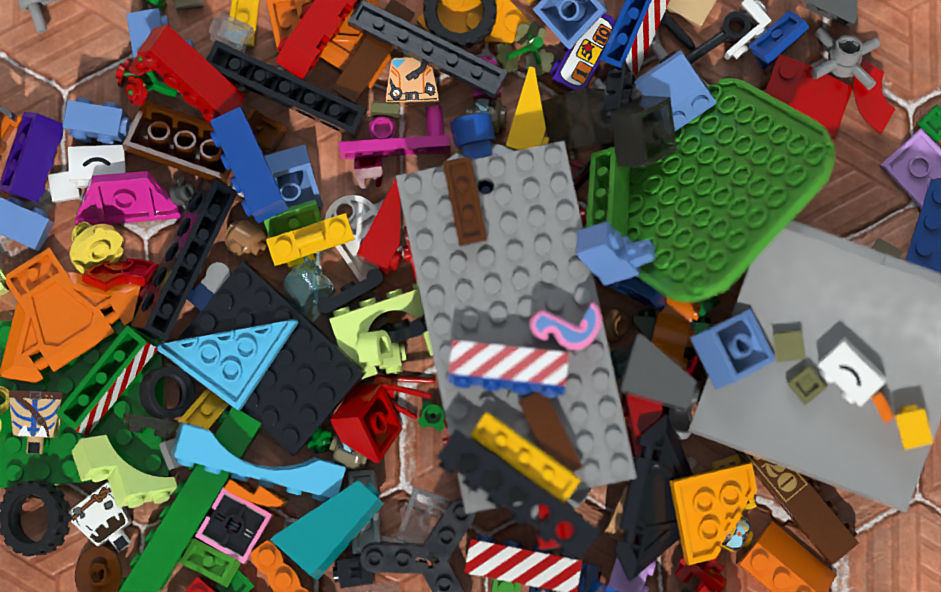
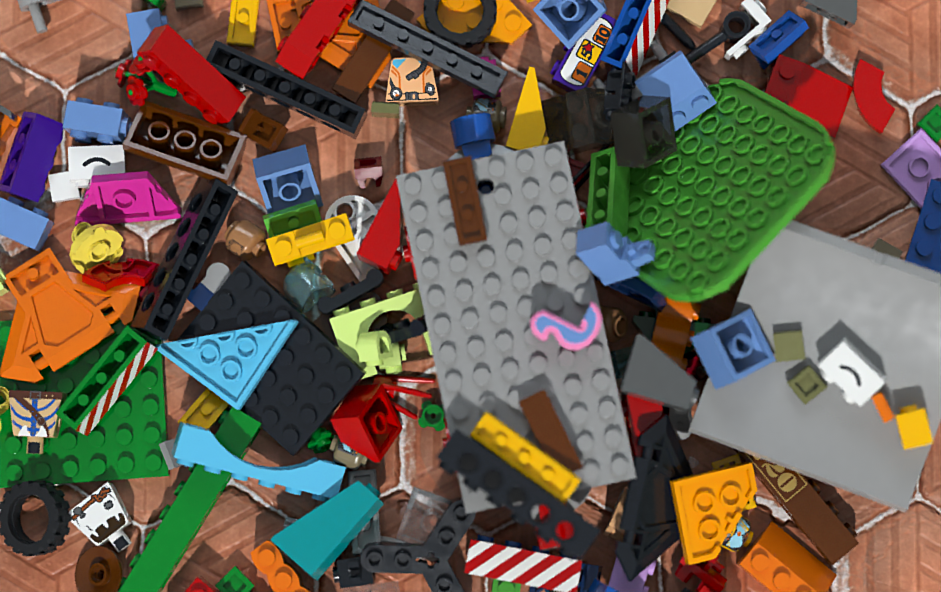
(131, 488): yellowish green arch -> none
(137, 423): clear smoke plate -> none
(148, 398): black tyre -> none
(181, 193): dark grey plate -> none
(210, 562): bright green plate -> none
(231, 32): clear brick -> none
(234, 515): piece -> none
(248, 165): blue brick -> none
(263, 495): orange slope -> none
(382, 128): dark pink plate -> none
(433, 143): dark pink piece -> none
(508, 368): brick -> none
(530, 38): olive plant -> none
(708, 305): green tile -> none
(845, 57): light grey bar -> none

